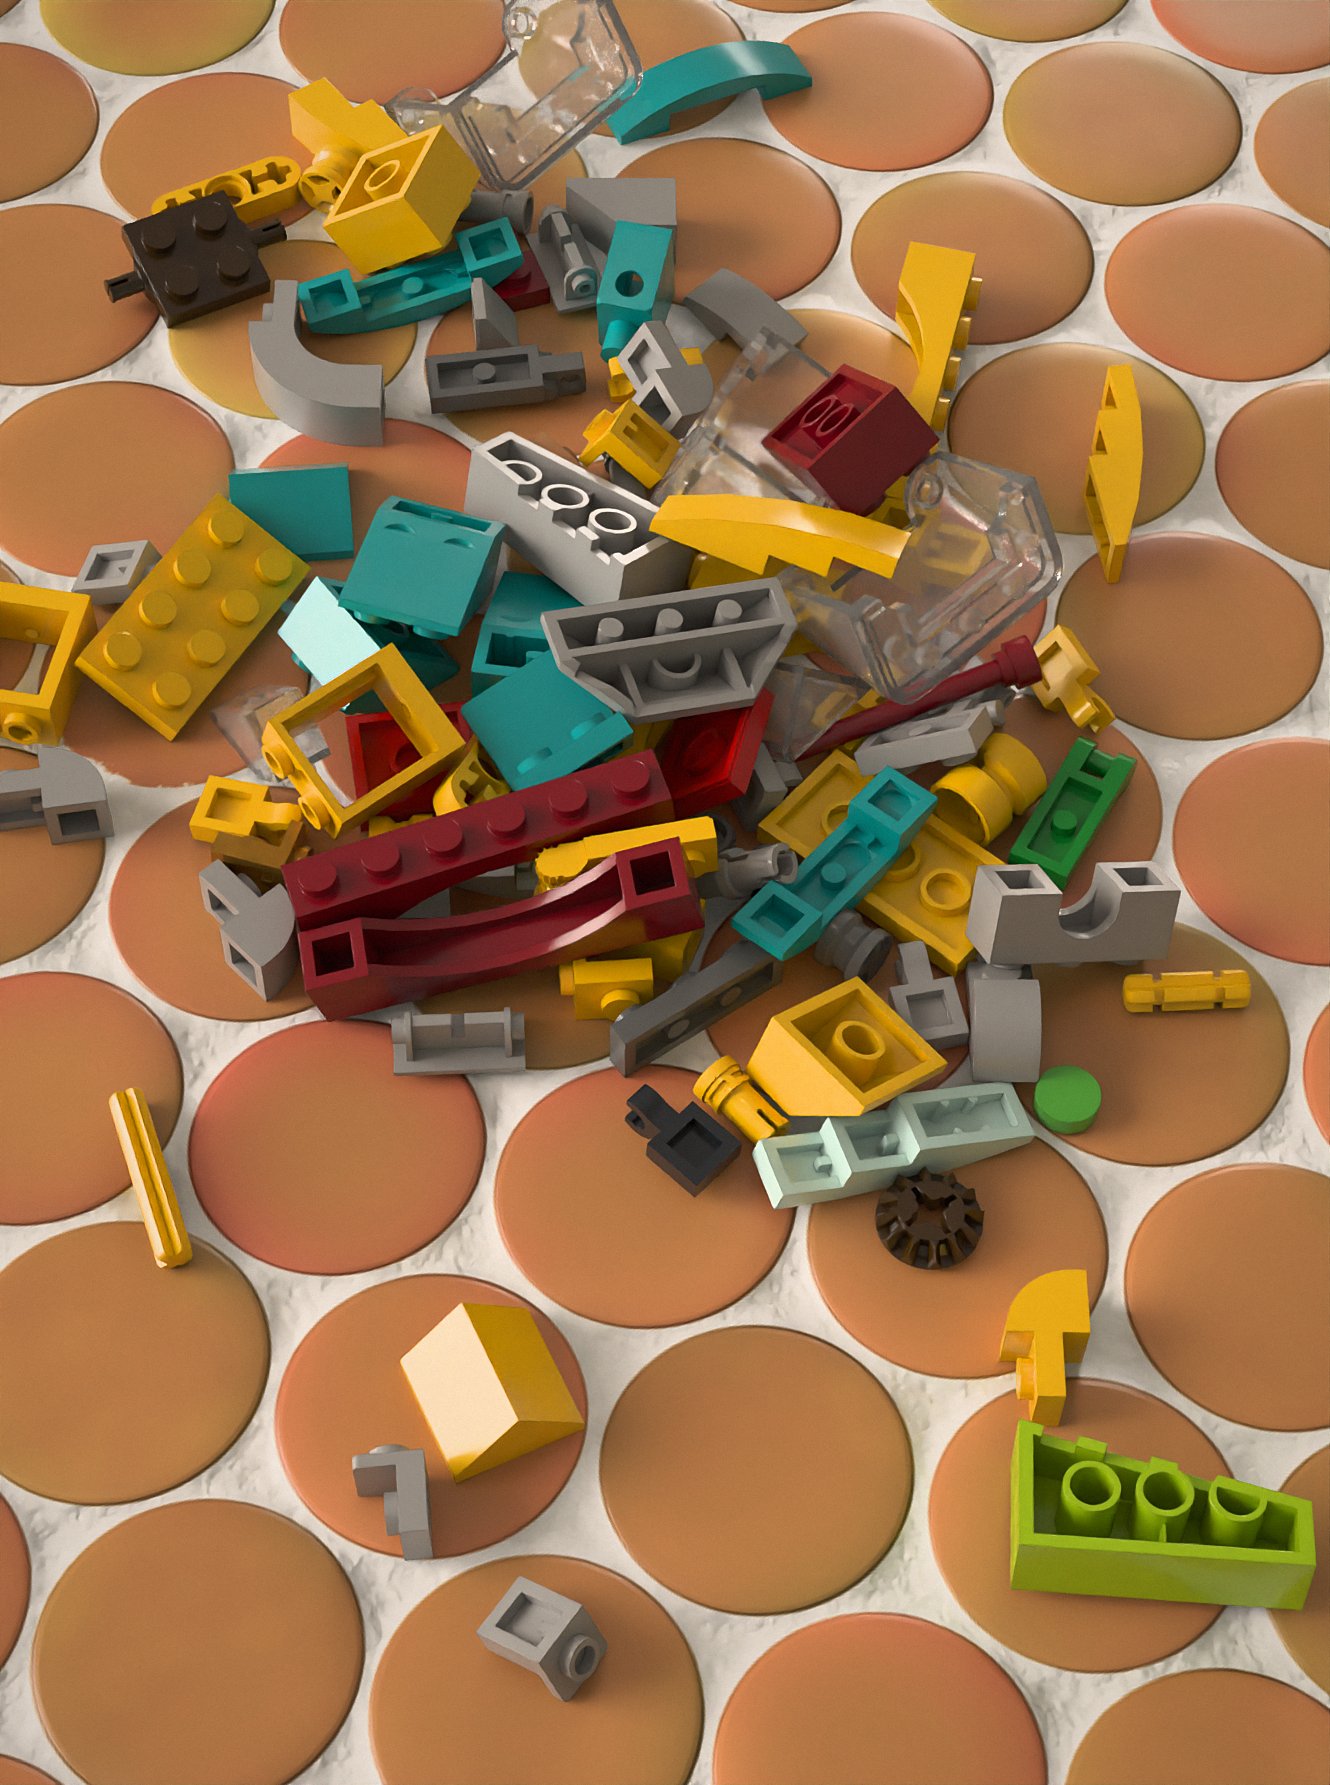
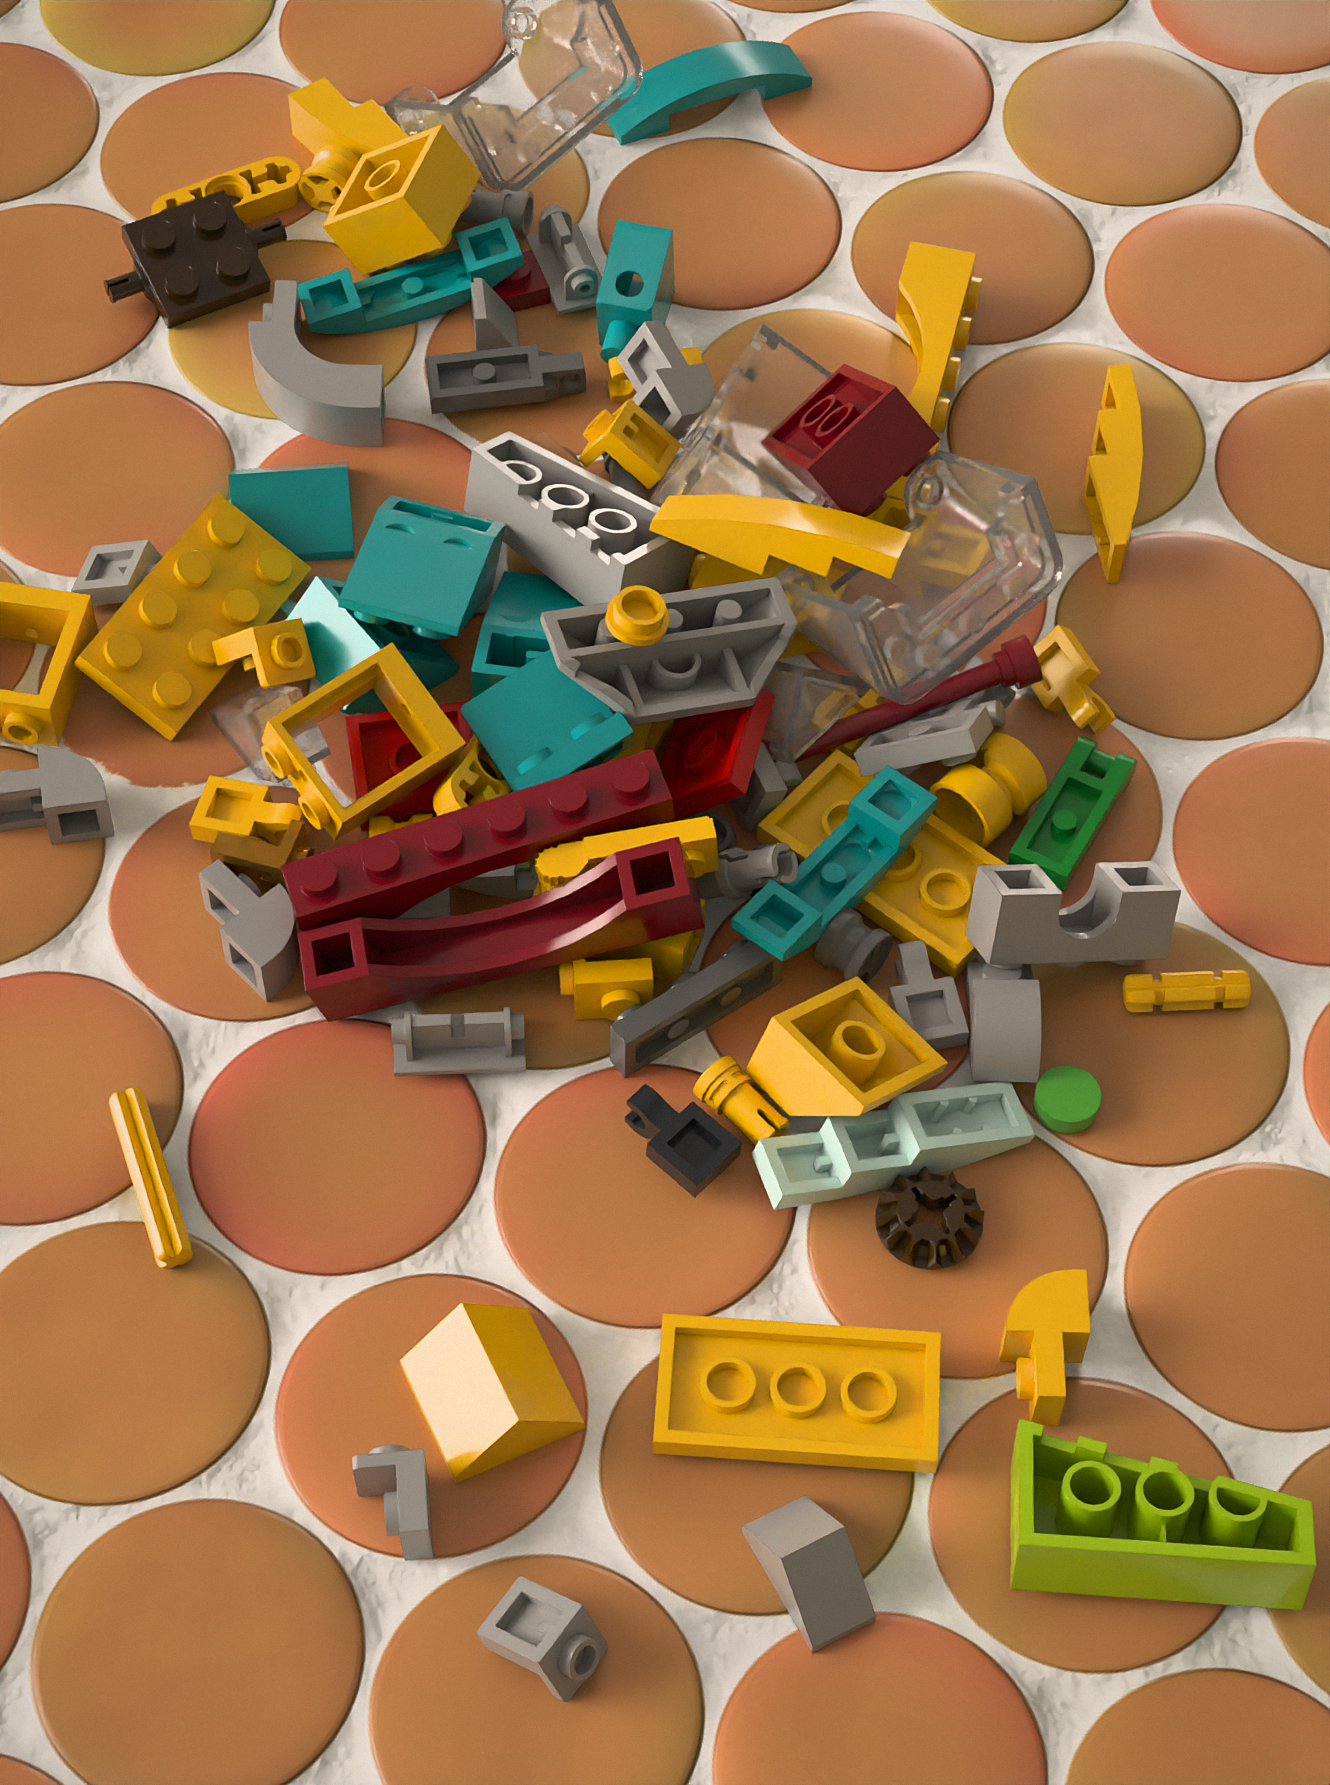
(274, 650): none -> yellow bracket
(602, 201): light grey slope -> none
(637, 616): none -> yellow plate
(739, 308): light grey slope -> none
(798, 1393): none -> yellow plate
(812, 1571): none -> light grey slope

